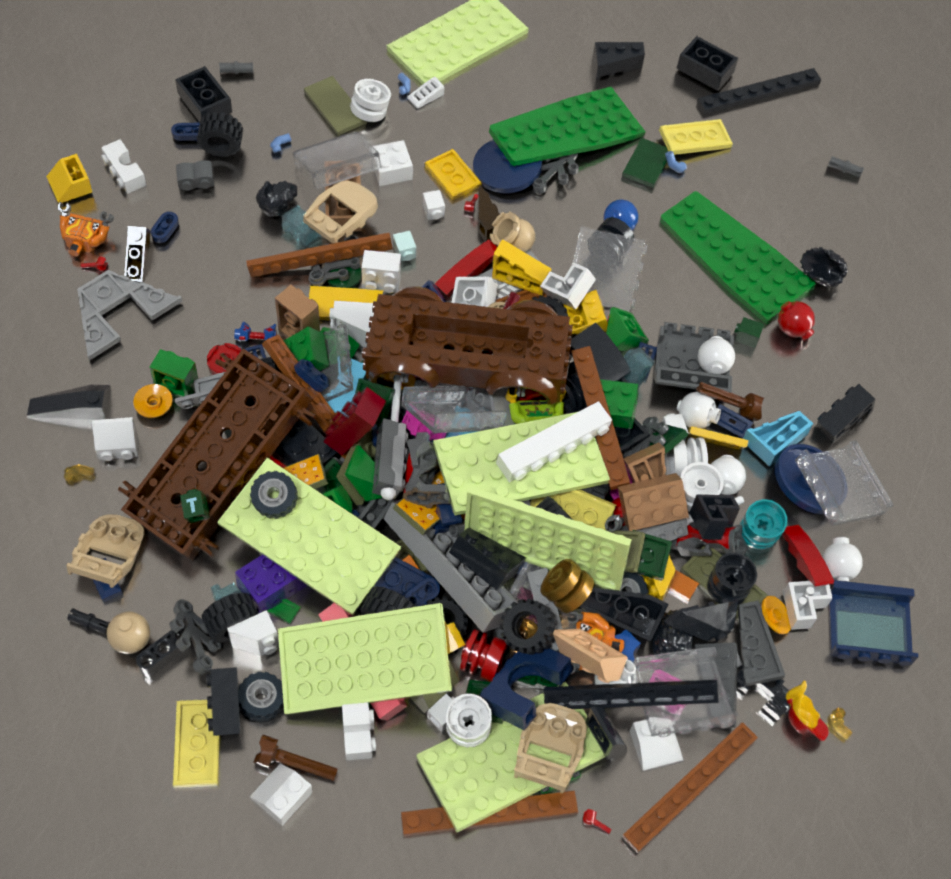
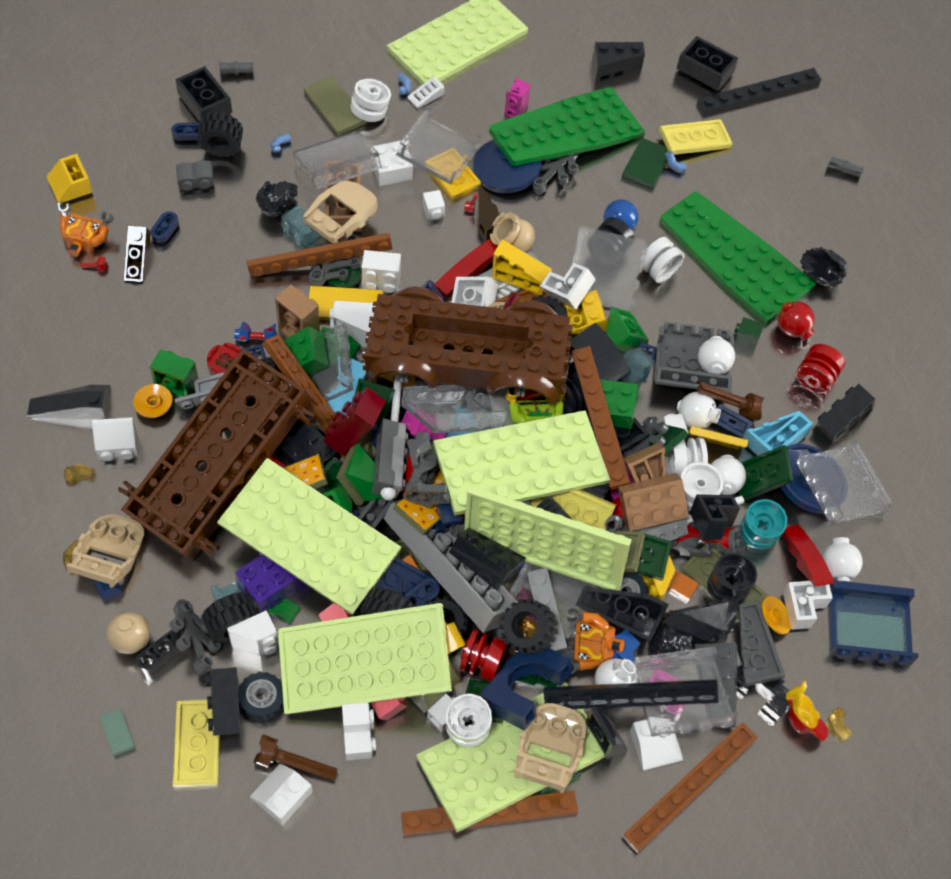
(67, 554): none -> clear yellow arm
(88, 621): black pin -> none
(106, 293): light grey wing -> none
(117, 732): none -> sand green tile
(128, 176): white arch -> none
(195, 506): dark green brick -> none
(278, 506): black wheel -> none
(311, 375): dark blue plate -> none
(404, 245): light aqua brick -> none
(437, 148): none -> clear panel
(517, 98): none -> dark pink hinge
(553, 442): white brick -> none
(567, 585): pearl gold wheel -> none
(589, 818): red hand -> none
(591, 653): light nougat slope -> none
(662, 259): none -> white wheel
(766, 472): none -> dark green tile
(820, 368): none -> red wheel

